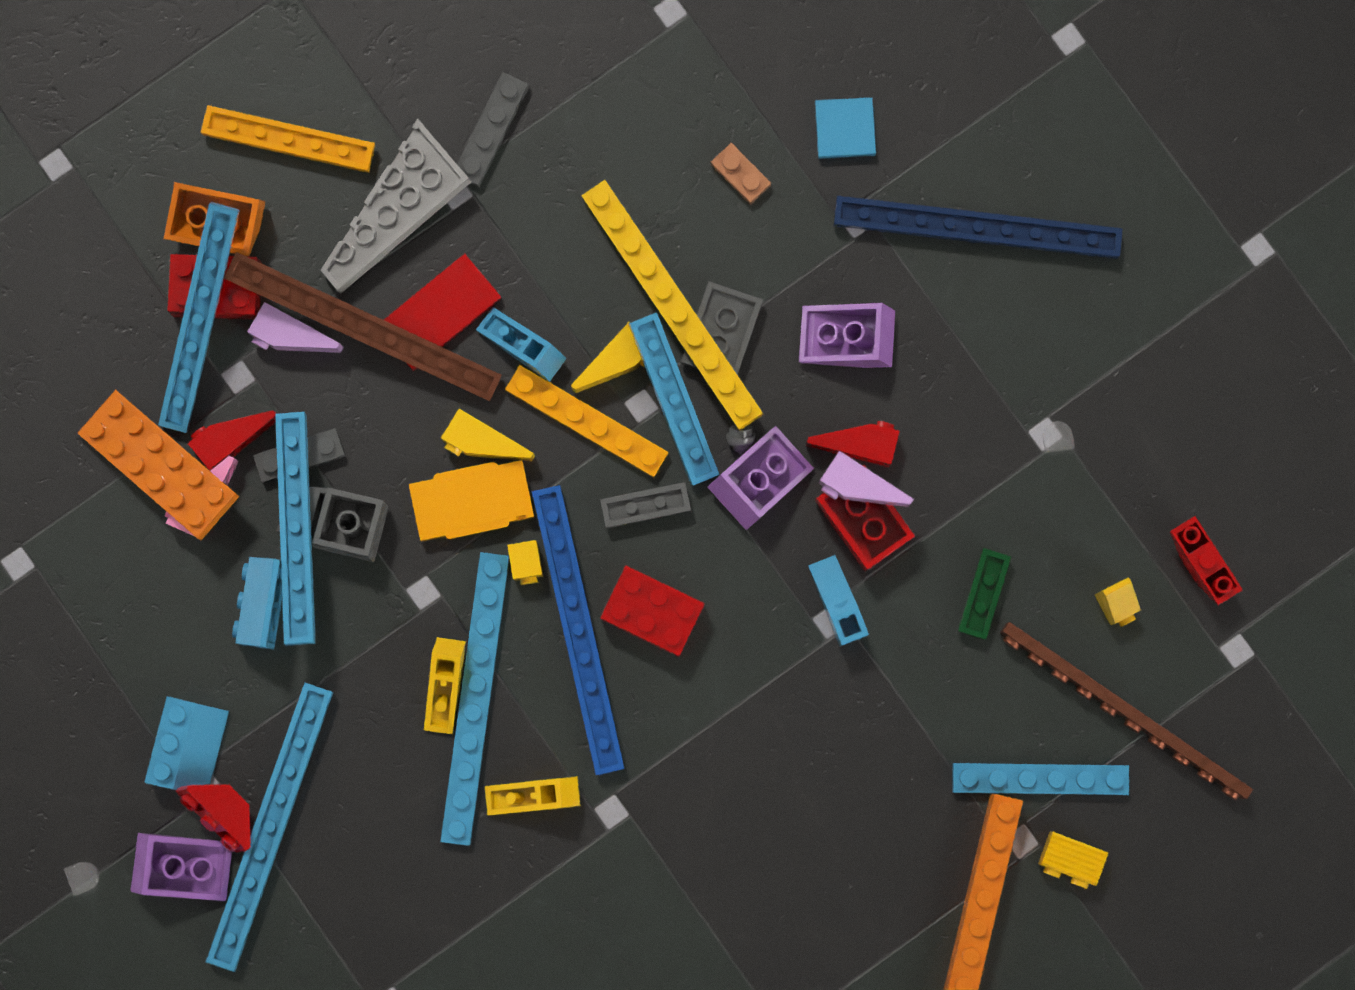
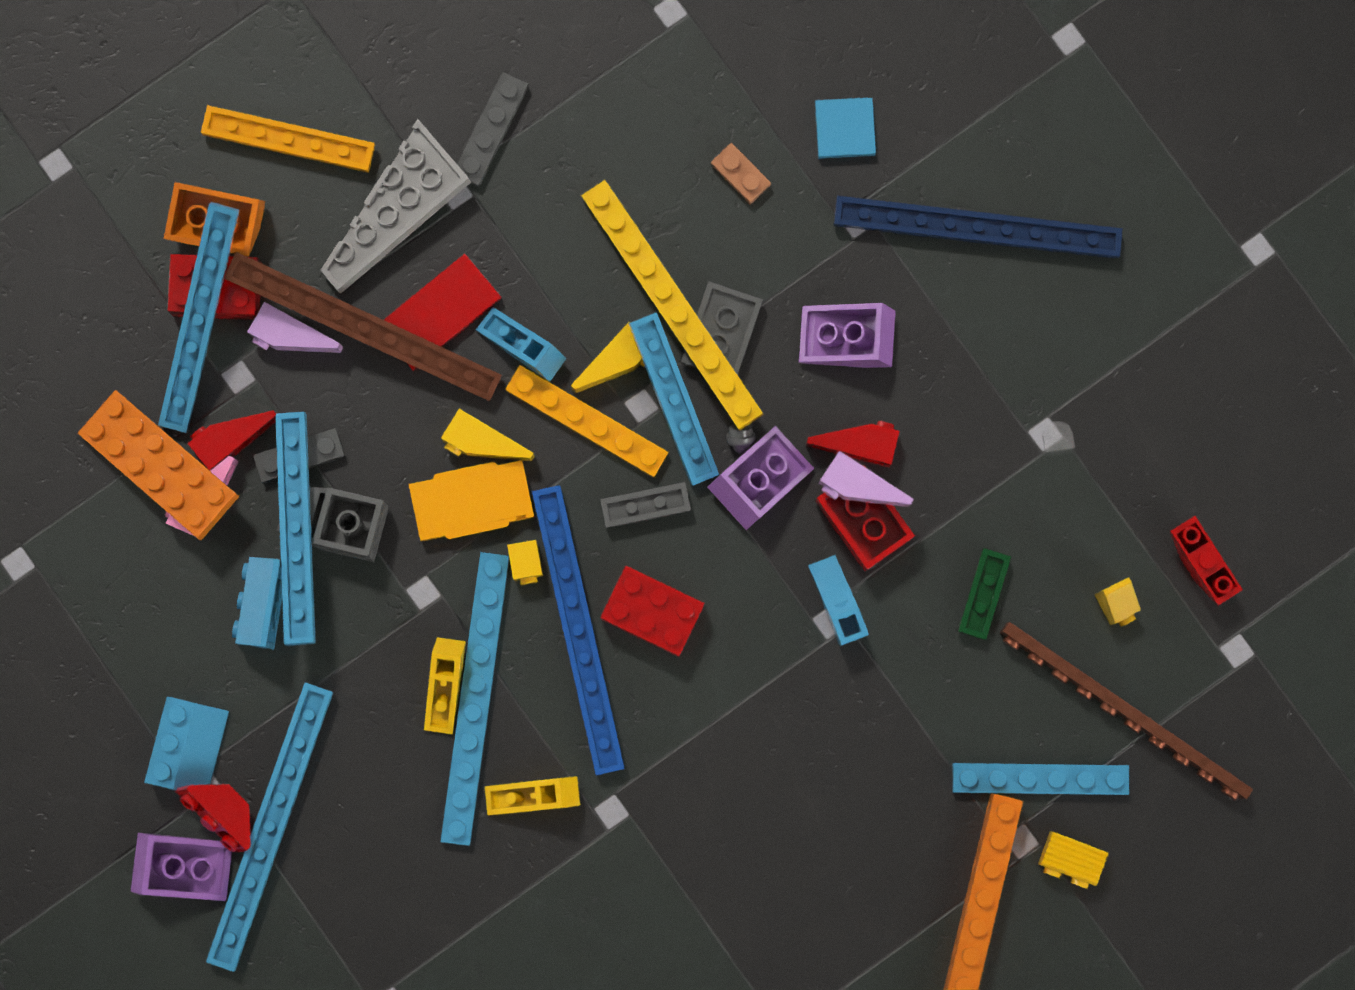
(82, 877): clear tile -> none

